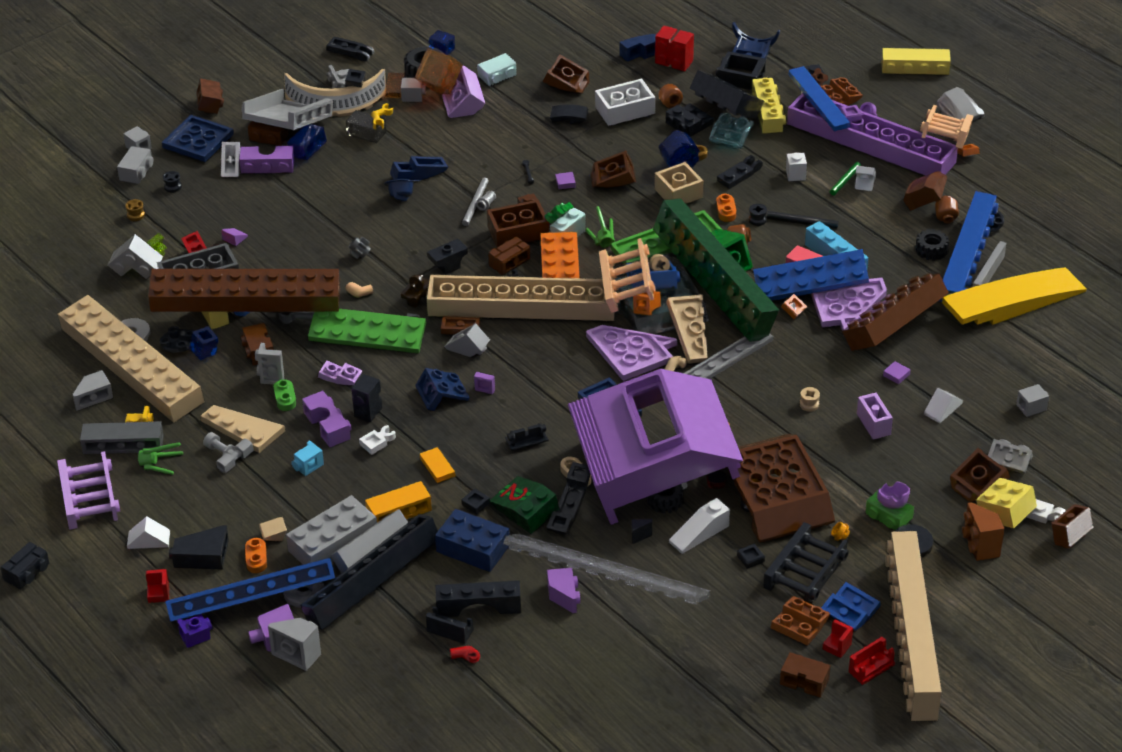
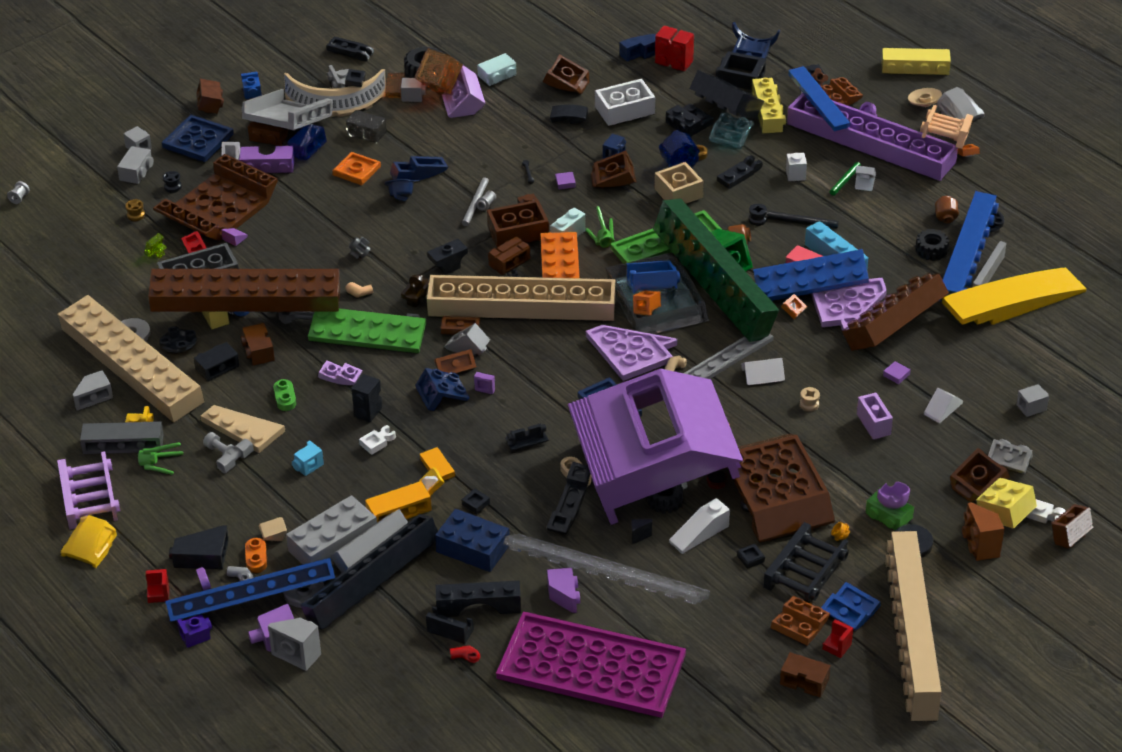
(18, 192): none -> light grey bush
(25, 565): black brick -> none
(90, 541): none -> yellow slope
(135, 255): light grey brick -> none
(148, 535): white slope -> none
(203, 579): none -> medium lavender tile
(204, 343): clear blue brick -> none
(216, 361): none -> black brick
(222, 200): none -> reddish brown slope
(240, 572): none -> light grey arm
(251, 85): none -> blue brick
(269, 365): light grey bracket -> none
(333, 426): medium lavender arch -> none
(356, 168): none -> orange tile
(376, 115): yellow arm -> none
(432, 480): none -> yellow tile
(443, 41): clear blue brick -> none
(456, 362): none -> dark orange plate
(526, 503): dark green slope -> none
(558, 211): green hinge -> none
(591, 664): none -> magenta plate
(609, 274): light nougat fence -> none
(613, 145): none -> dark blue brick
(656, 262): tan wheel -> none
(670, 95): dark orange head -> none
(688, 321): tan wing -> none
(726, 207): orange plate -> none
(763, 371): none -> white panel
(852, 113): medium lavender tile -> none
(871, 661): red hinge -> none
(924, 97): none -> tan dish
(925, 190): reddish brown slope -> none

